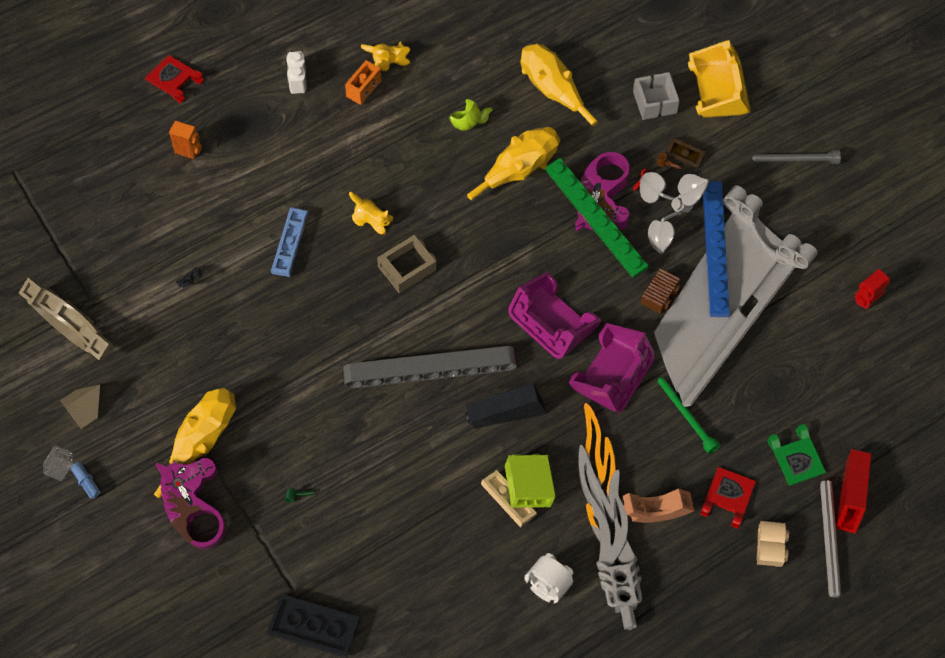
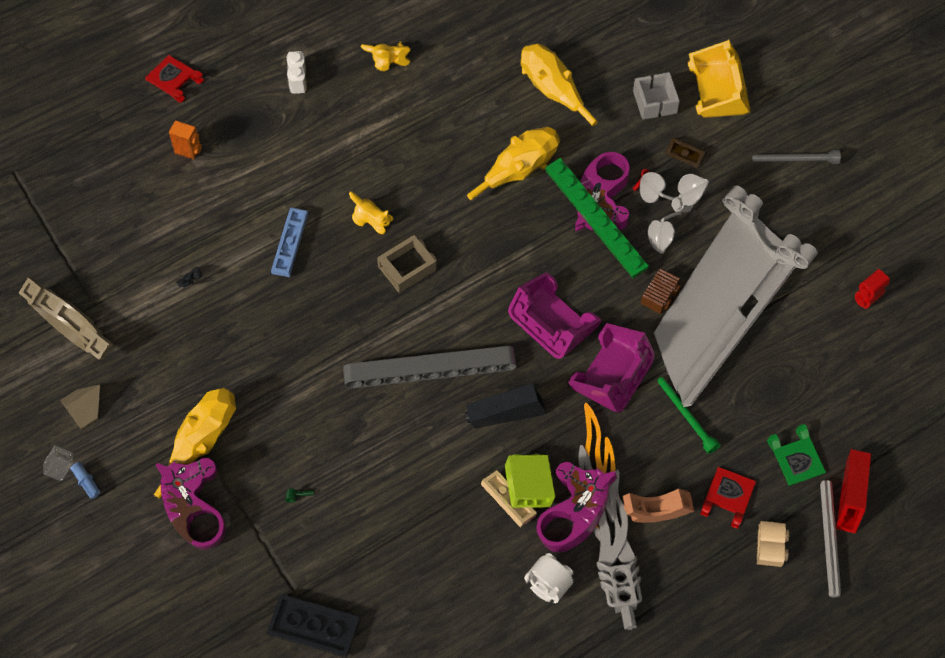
(363, 82): orange brick -> none
(471, 117): lime hair -> none
(585, 507): none -> magenta animal
(663, 162): reddish brown hand -> none
(715, 250): blue plate -> none

